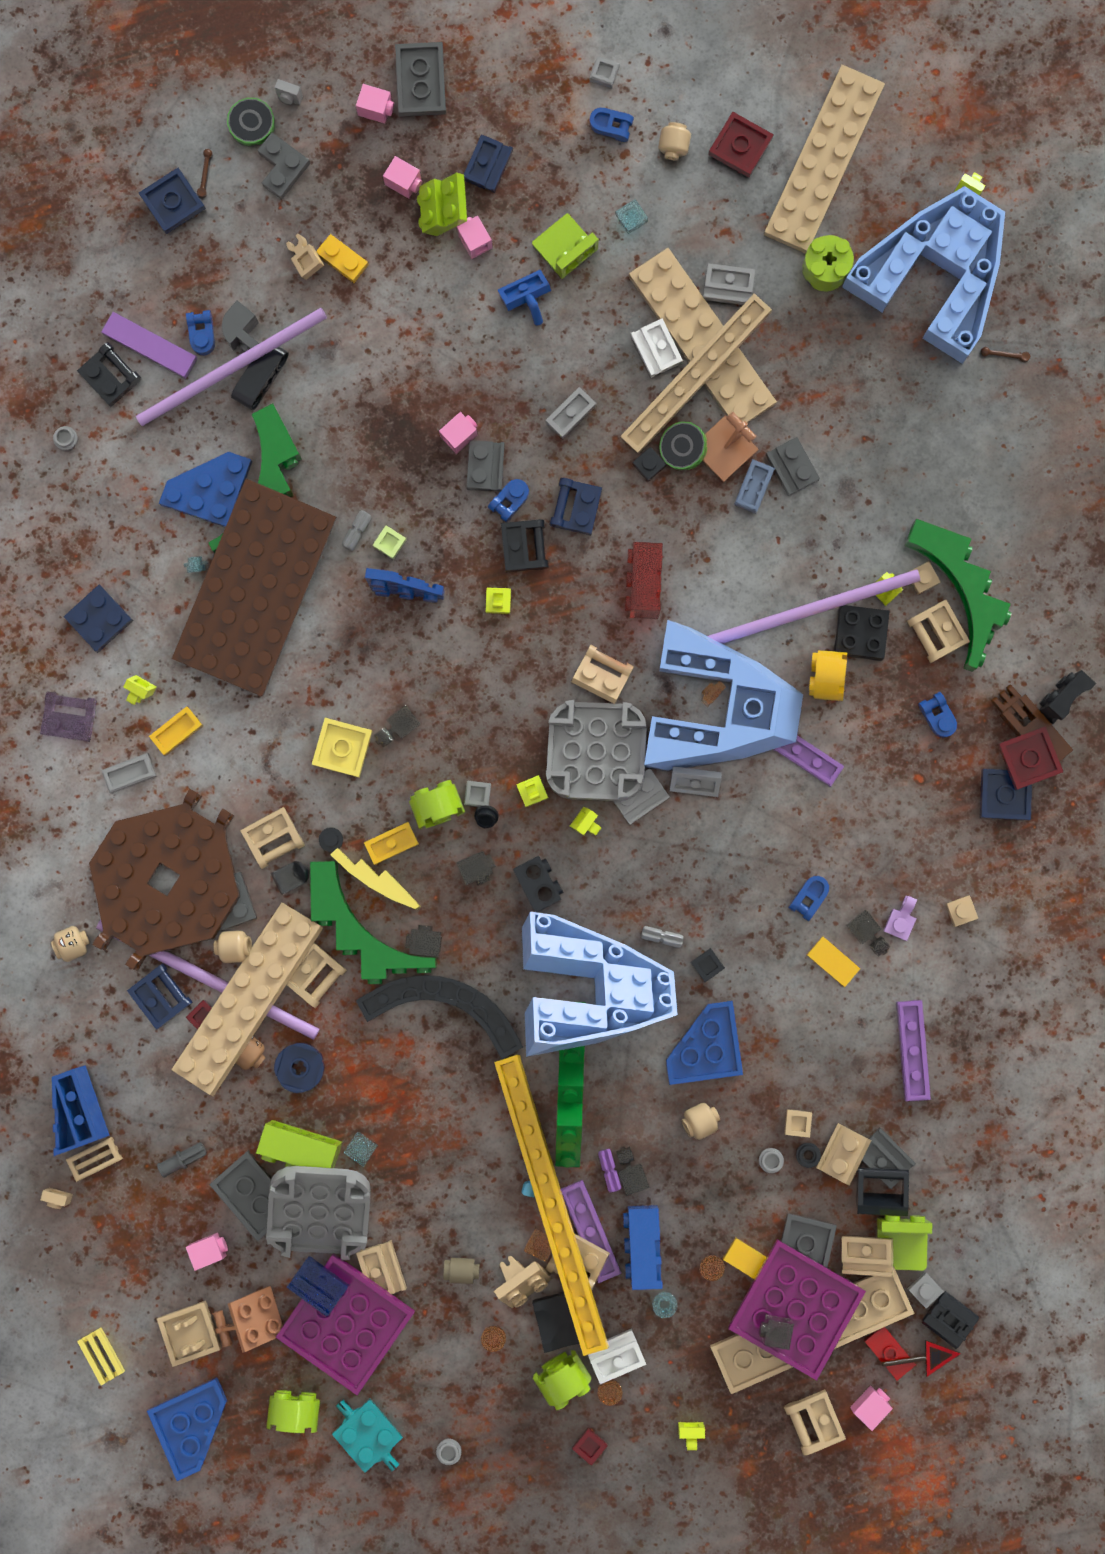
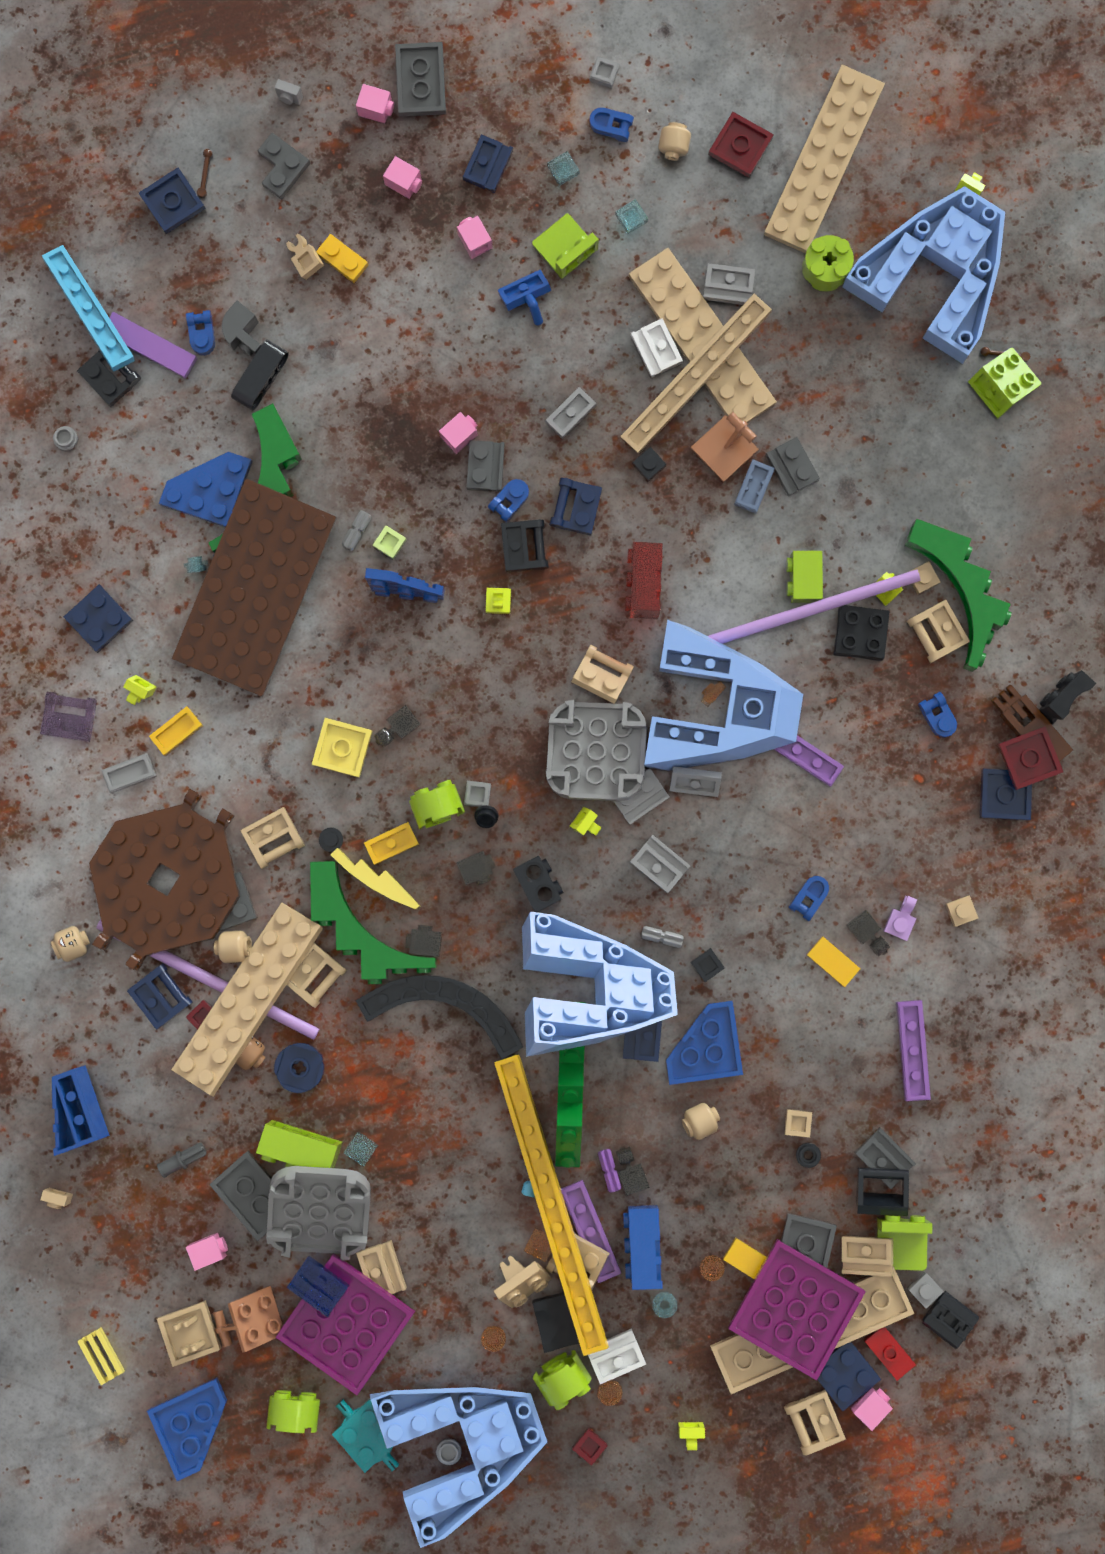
(88, 308): none -> medium azure plate
(113, 1150): tan tile -> none
(231, 366): lavender piece -> none
(250, 121): black tile -> none
(290, 876): black plate -> none
(442, 204): lime plate -> none
(461, 1270): dark tan brick -> none
(500, 1434): none -> light blue piece
(532, 791): neon yellow tile -> none
(563, 168): none -> clear light blue plate
(643, 1043): none -> dark blue plate
(660, 864): none -> light grey plate
(683, 446): black tile -> none
(771, 1160): light grey plate -> none
(776, 1331): clear smoke brick -> none
(806, 576): none -> lime brick
(829, 675): yellow brick -> none
(843, 1154): tan plate -> none
(847, 1375): none -> dark blue plate
(935, 1357): piece -> none
(1004, 382): none -> lime bracket

